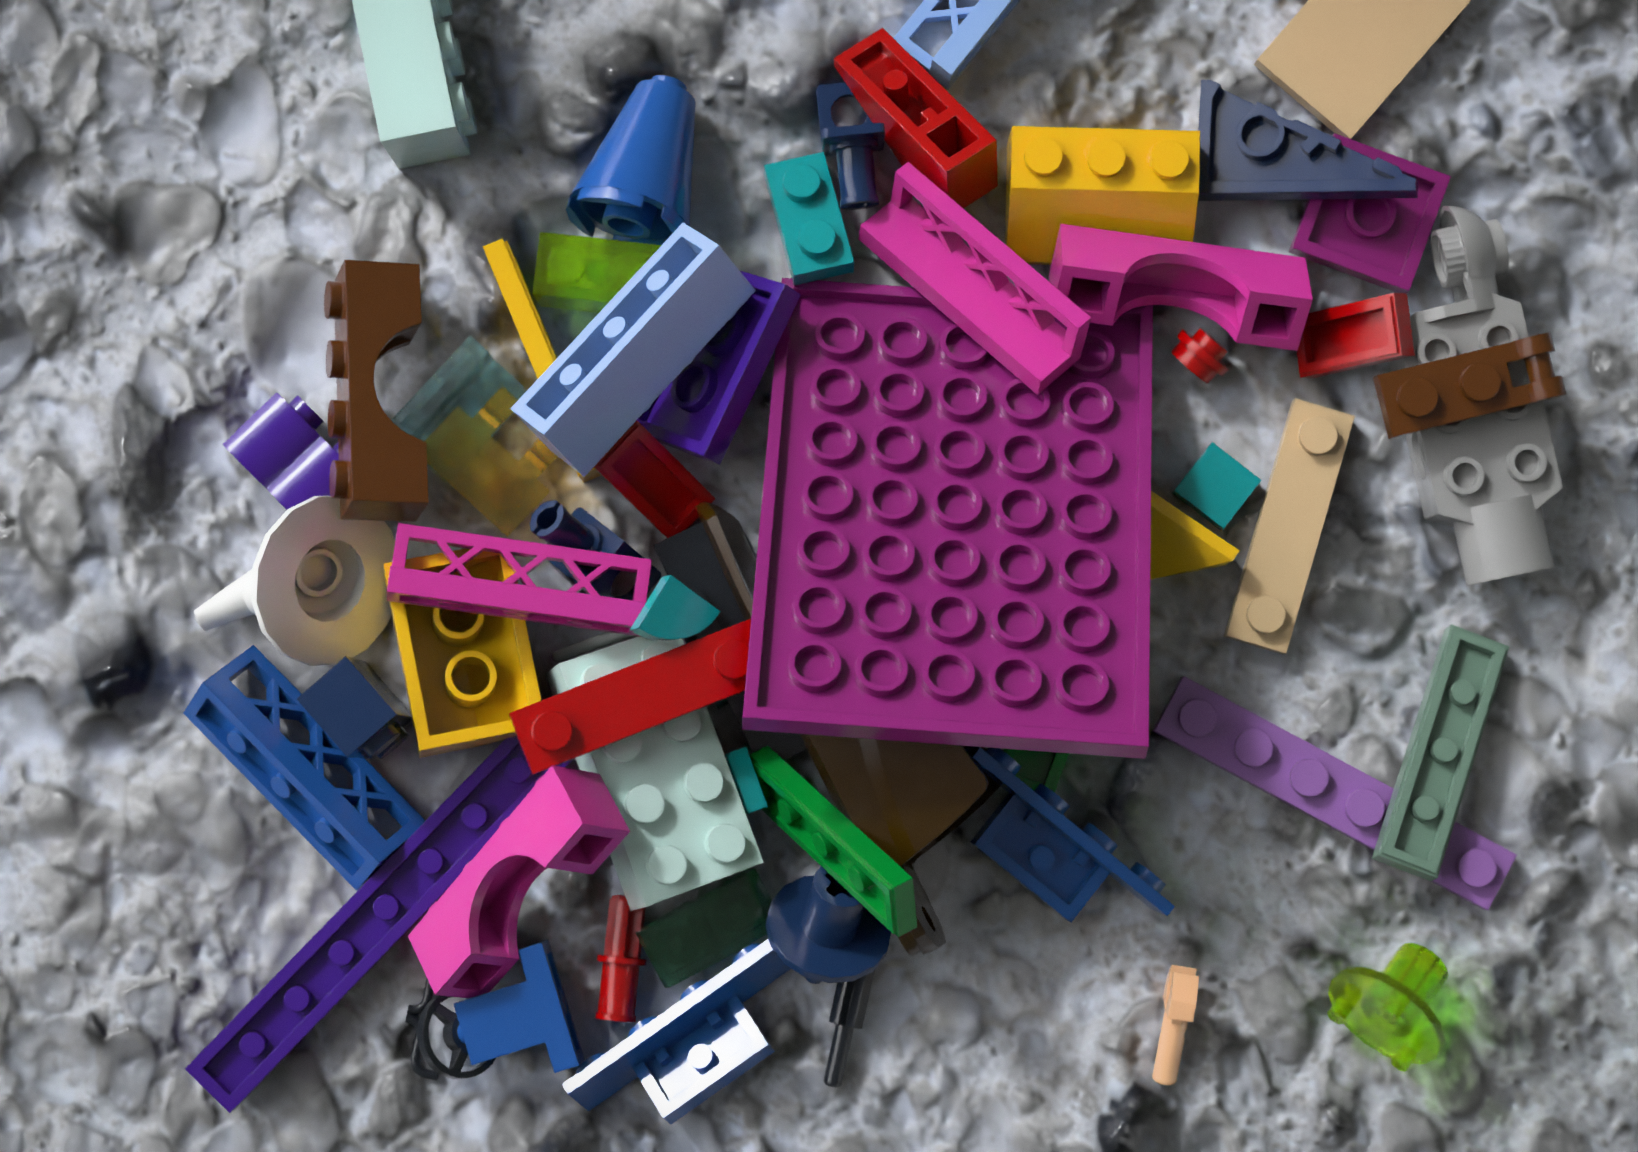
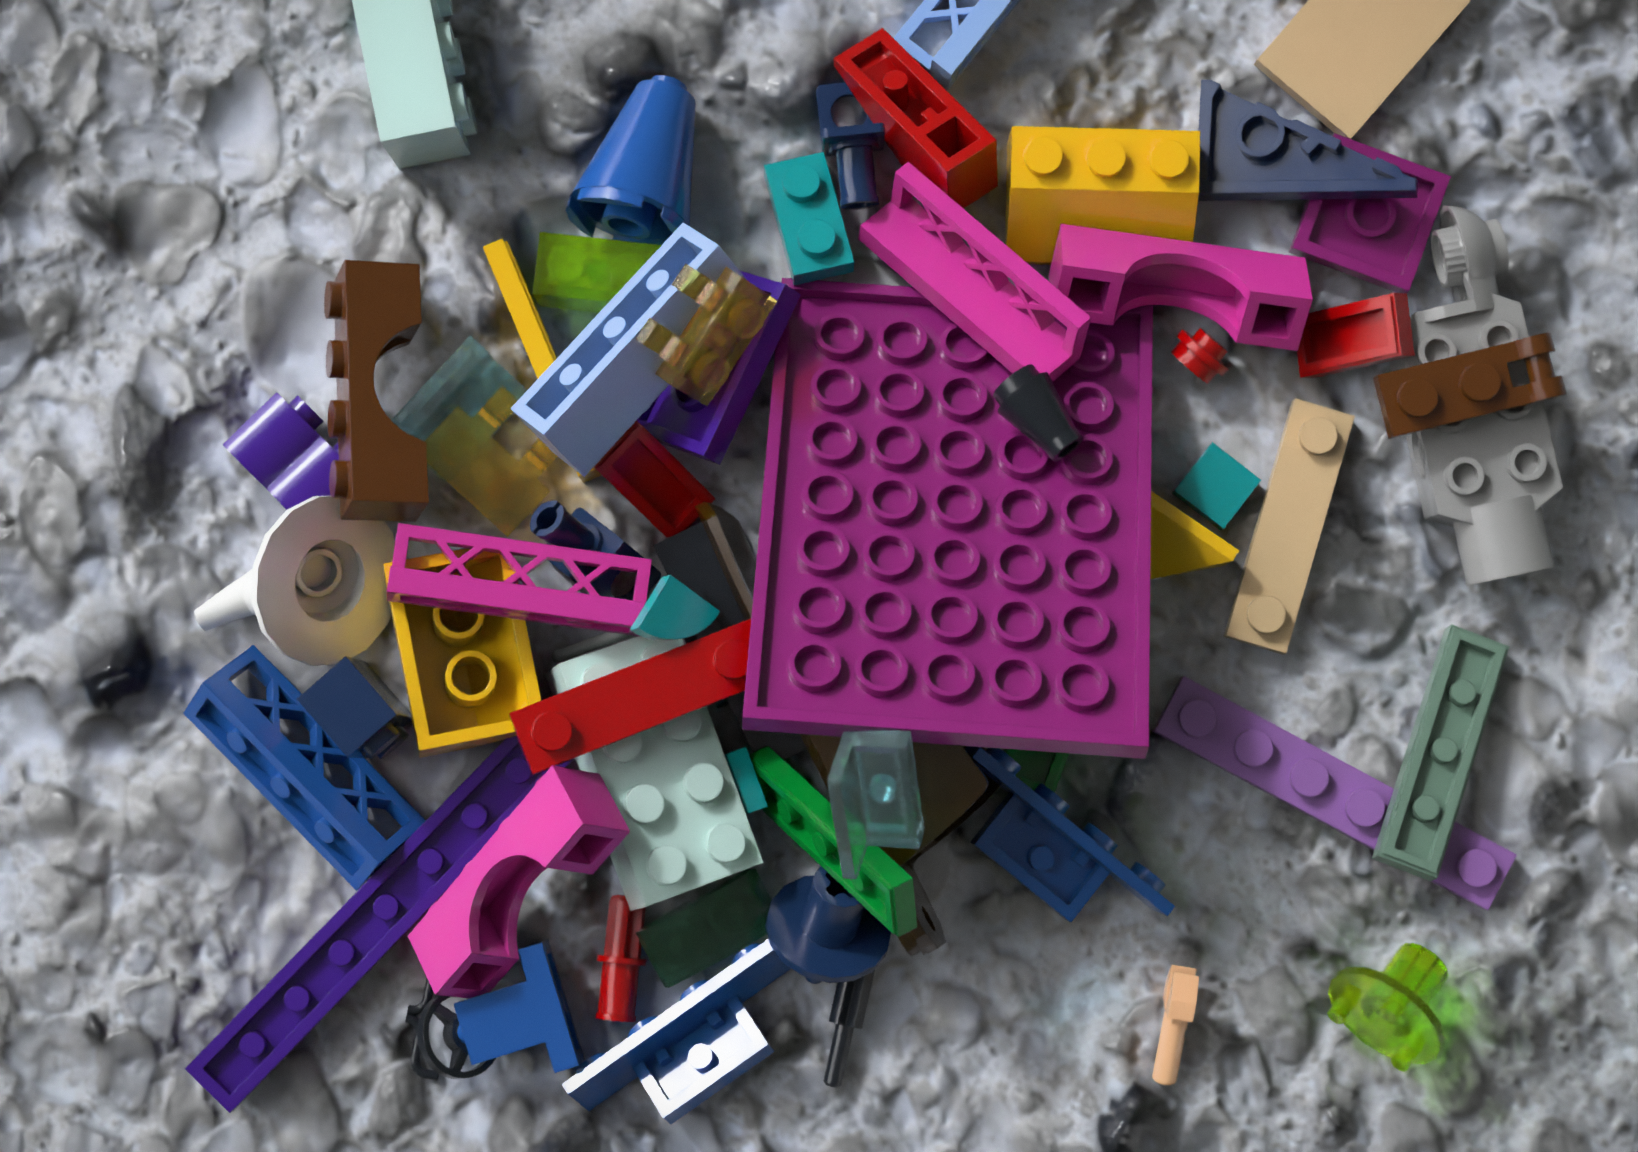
(715, 336): none -> clear yellow plate
(874, 795): none -> clear light blue panel
(1036, 410): none -> black cone

